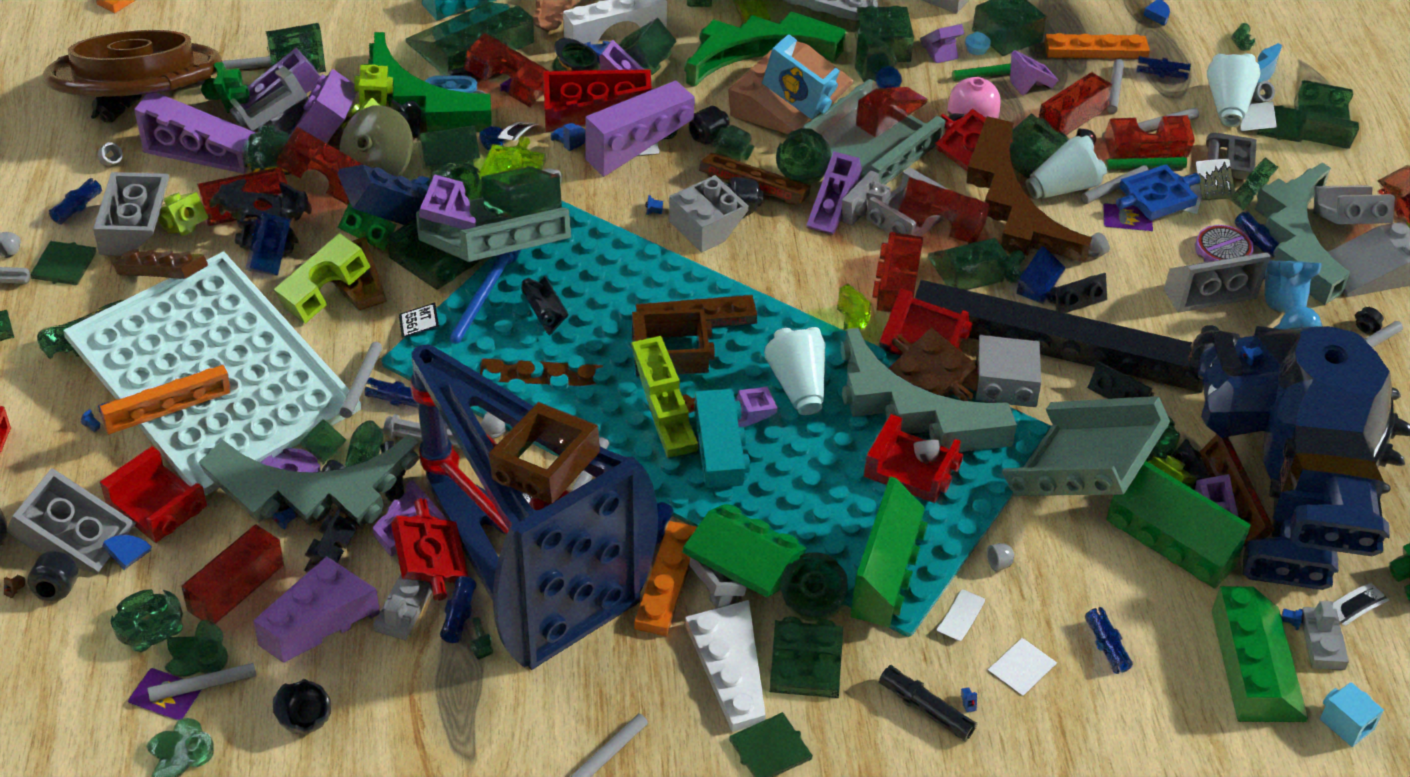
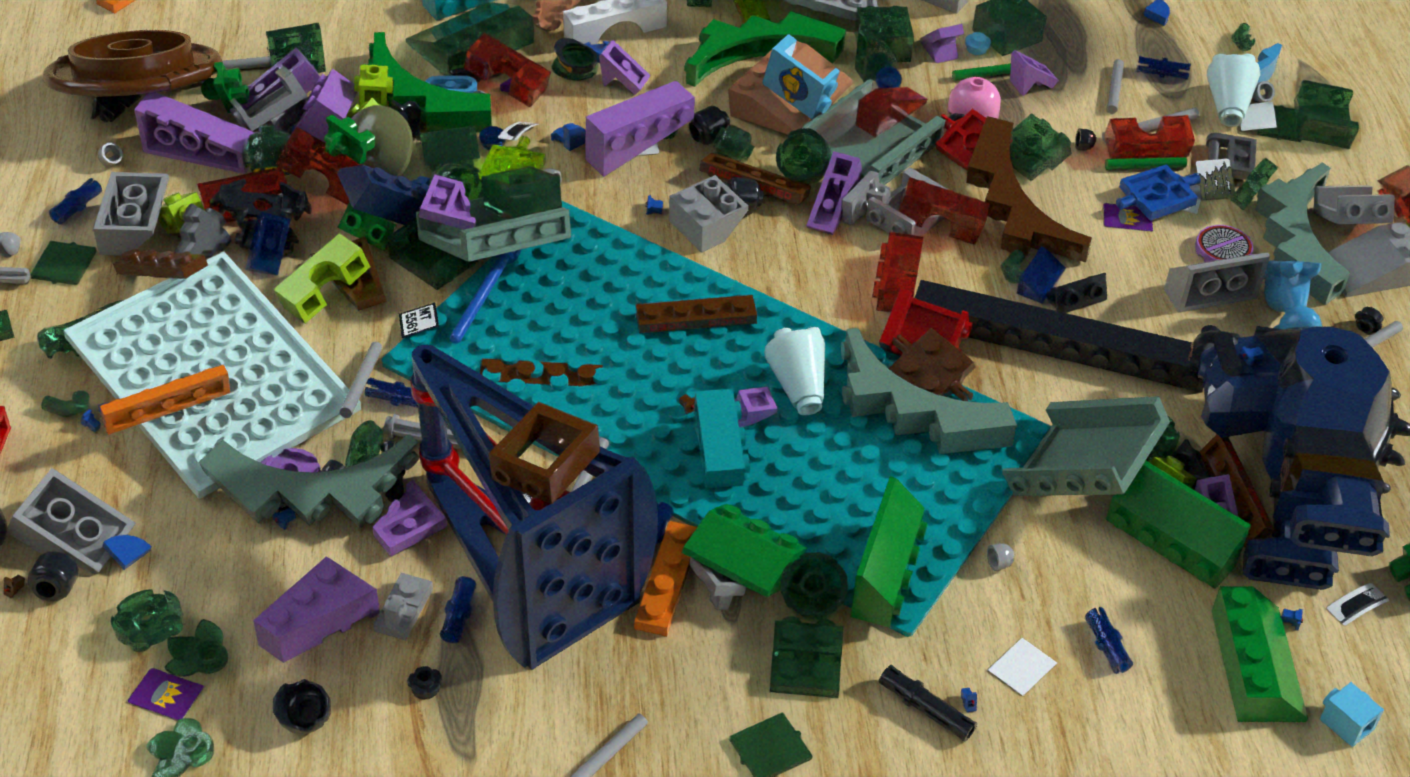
(67, 408): none -> clear green arm
(152, 495): red panel -> none
(201, 682): light grey bar -> none
(203, 232): none -> dark grey rock
(233, 575): clear red brick -> none
(323, 441): clear green plate -> none
(335, 530): black hinge -> none
(344, 139): none -> green hips
(428, 549): red plate -> none
(428, 688): none -> black plate
(481, 645): clear green hand -> none
(493, 426): light grey hinge -> none
(544, 303): black hinge -> none
(576, 94): red wedge -> none
(649, 45): clear green slope -> none
(664, 396): lime slope -> none
(678, 324): reddish brown window -> none
(730, 660): white wing -> none
(853, 307): clear neon green bracket -> none
(895, 457): red panel -> none
(927, 451): light grey hinge -> none
(961, 615): white sticker -> none
(971, 264): clear green slope -> none
(1008, 371): light grey panel -> none
(1067, 170): light aqua cone -> none
(1076, 103): clear red brick -> none
(1096, 46): orange plate -> none
(1099, 245): light grey hinge -> none
(1109, 186): light grey bar -> none
(1116, 385): black hinge -> none
(1257, 233): clear blue pin -> none
(1324, 637): light grey hinge -> none

